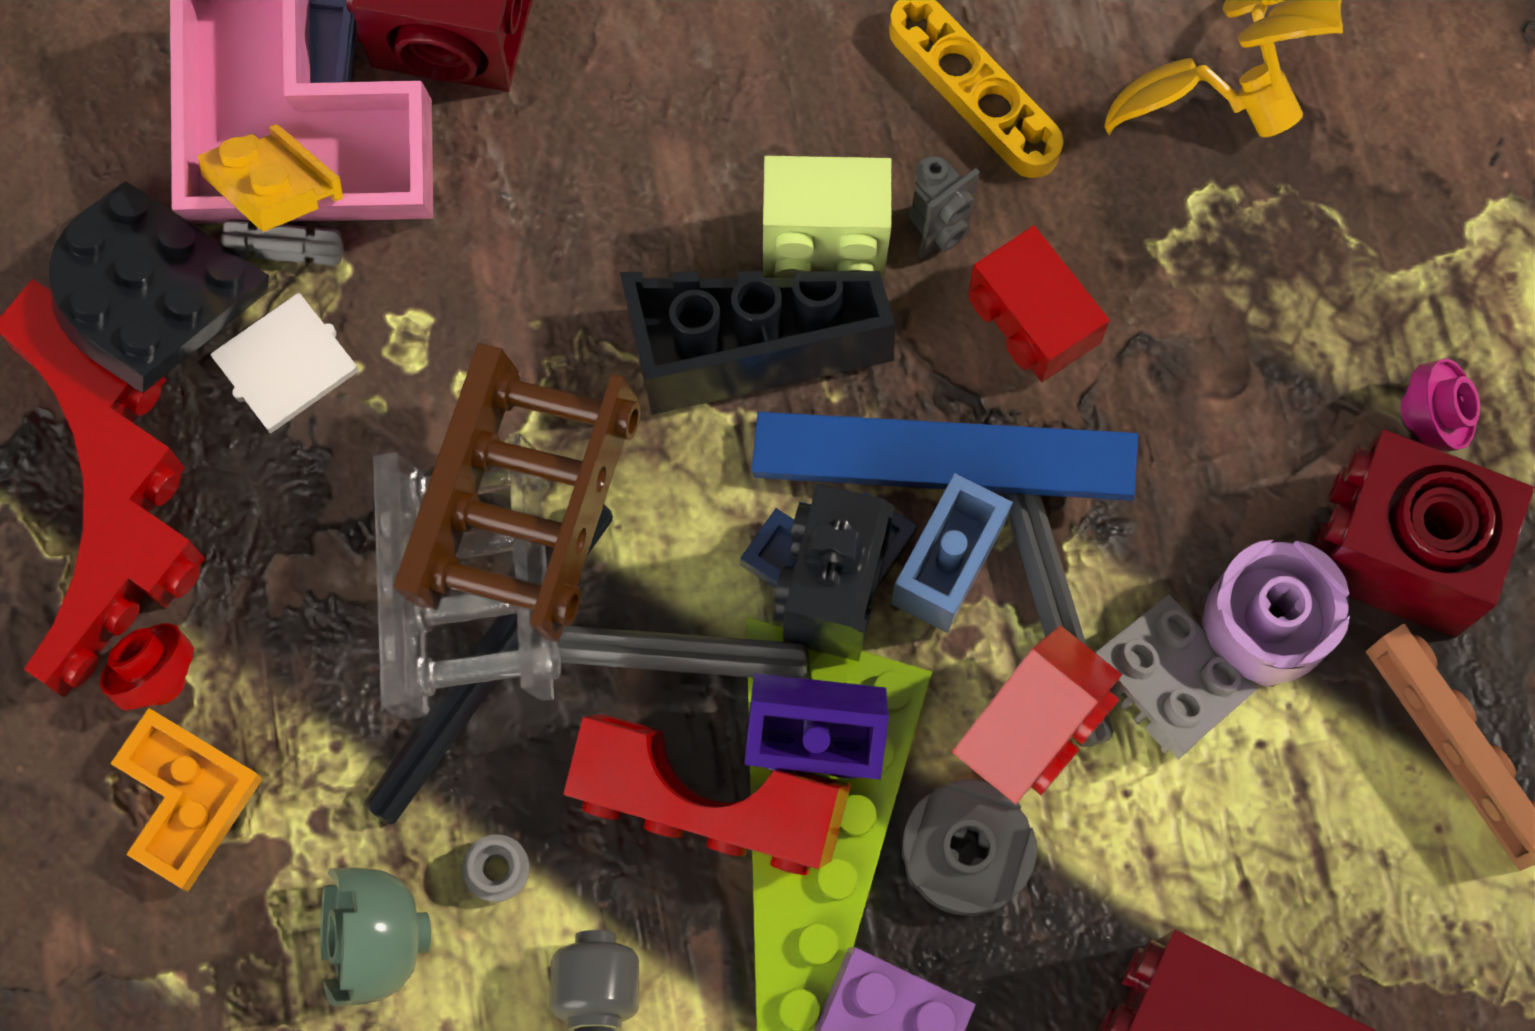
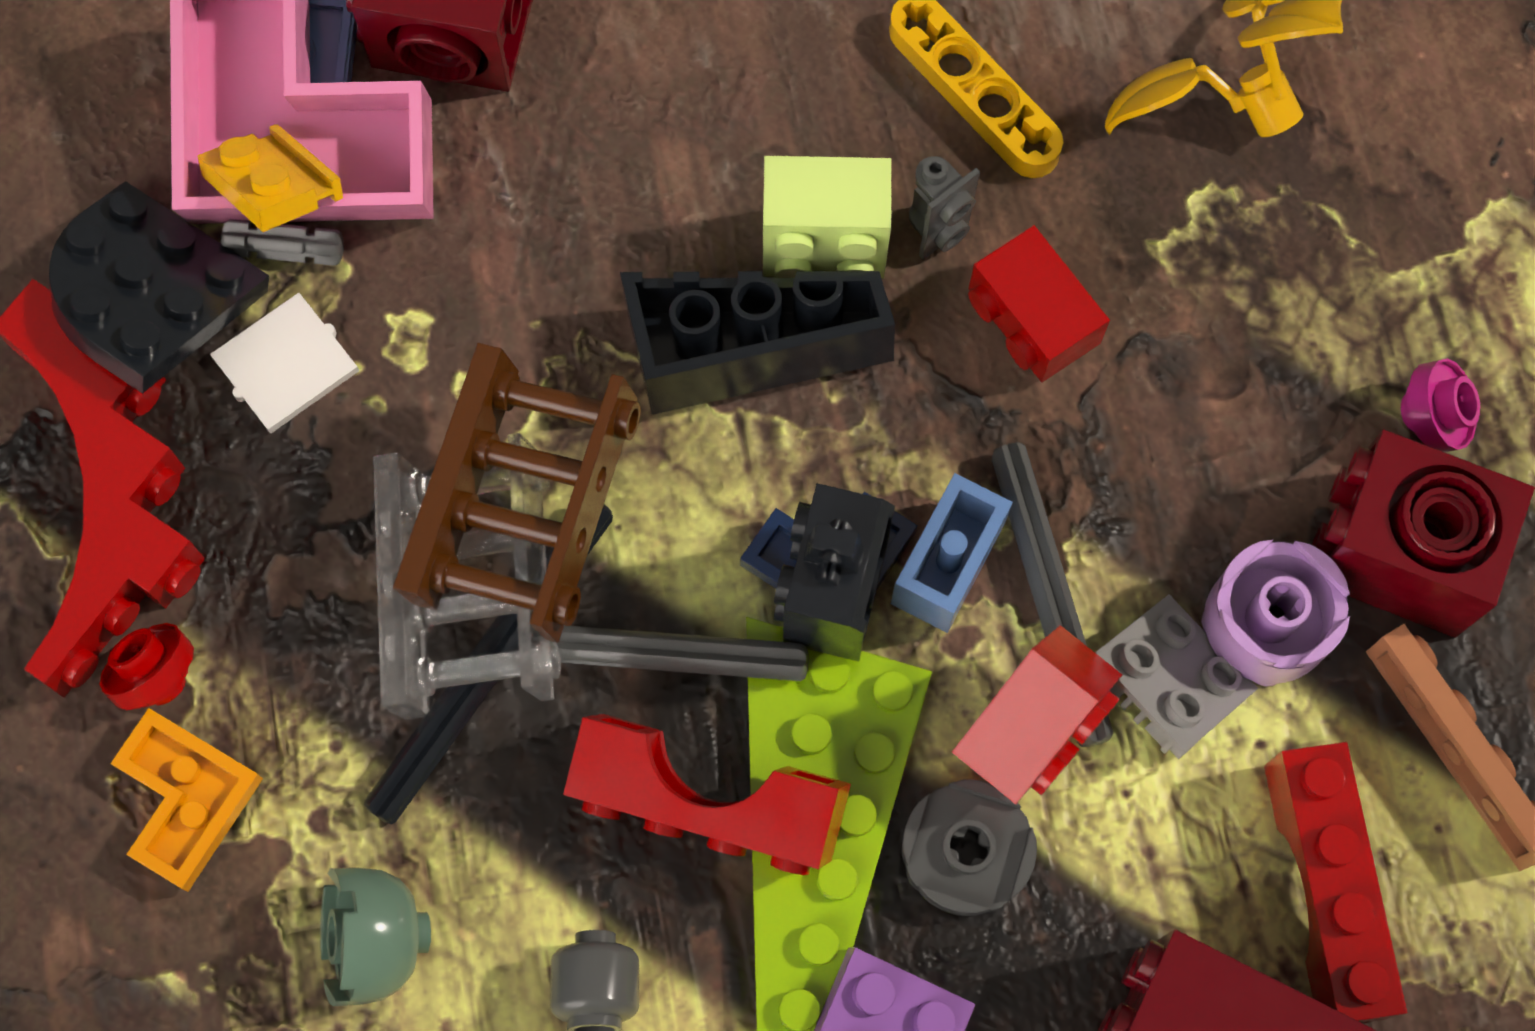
(478, 857): light grey plate -> none
(817, 726): dark purple brick -> none
(931, 452): blue tile -> none
(1349, 936): none -> red arch

